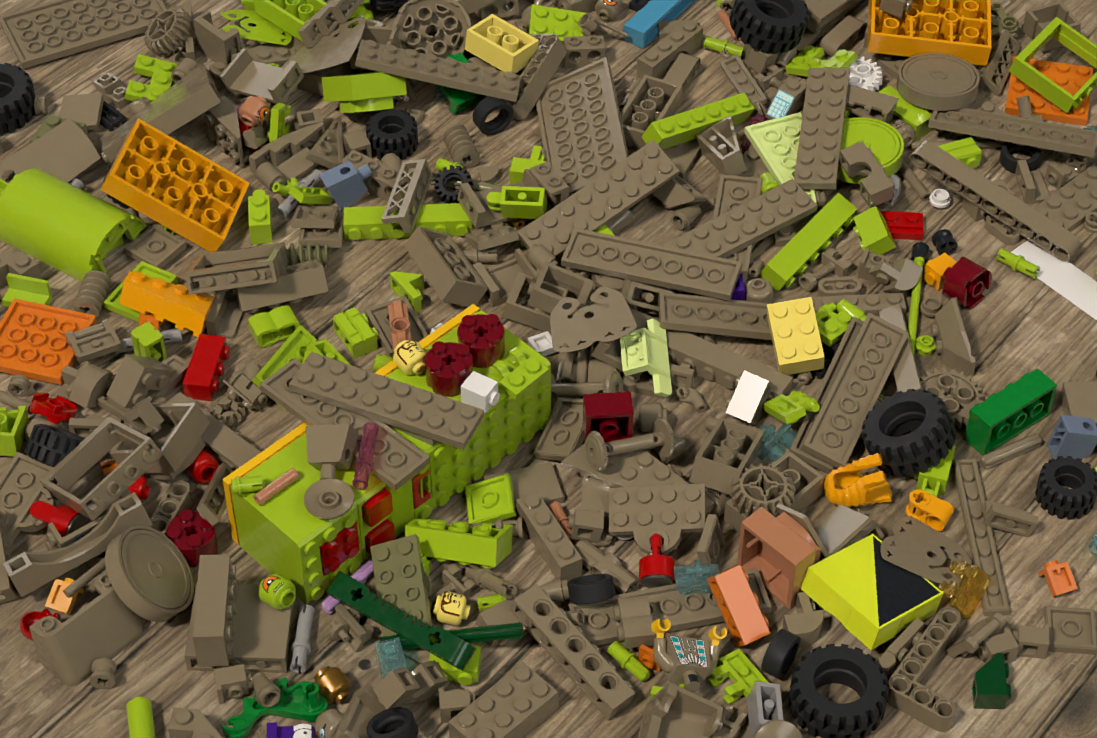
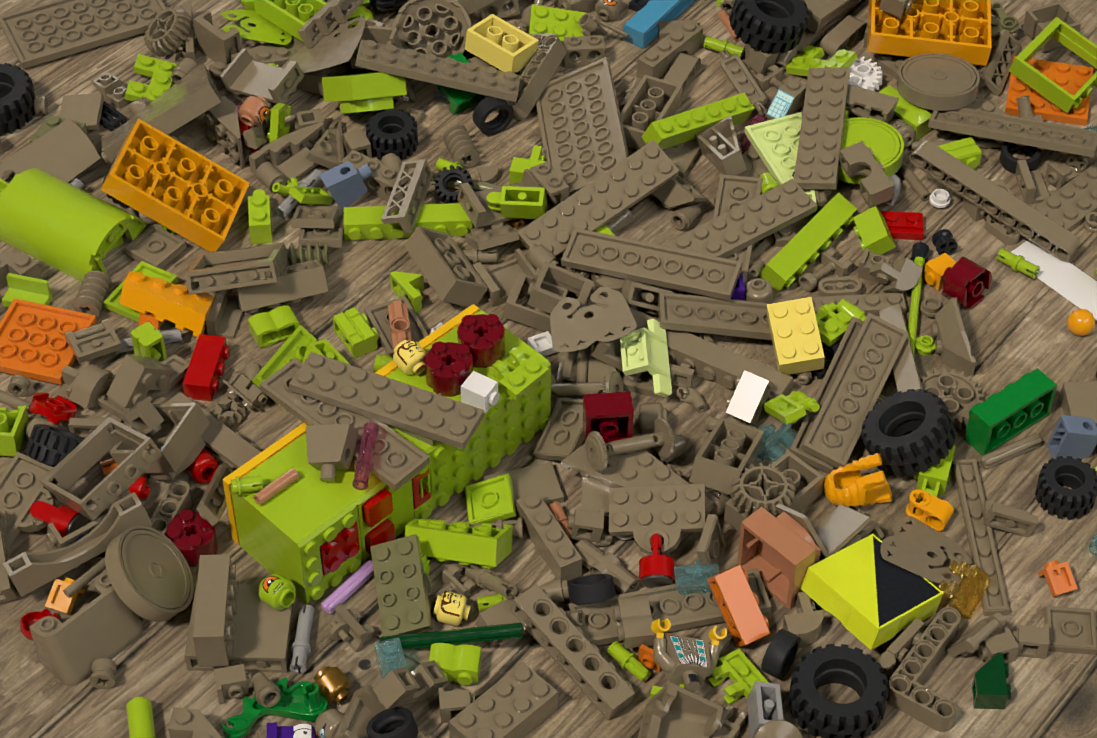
(325, 492): dark tan dish -> none
(450, 649): dark green gear -> none
(1081, 322): none -> light orange piece

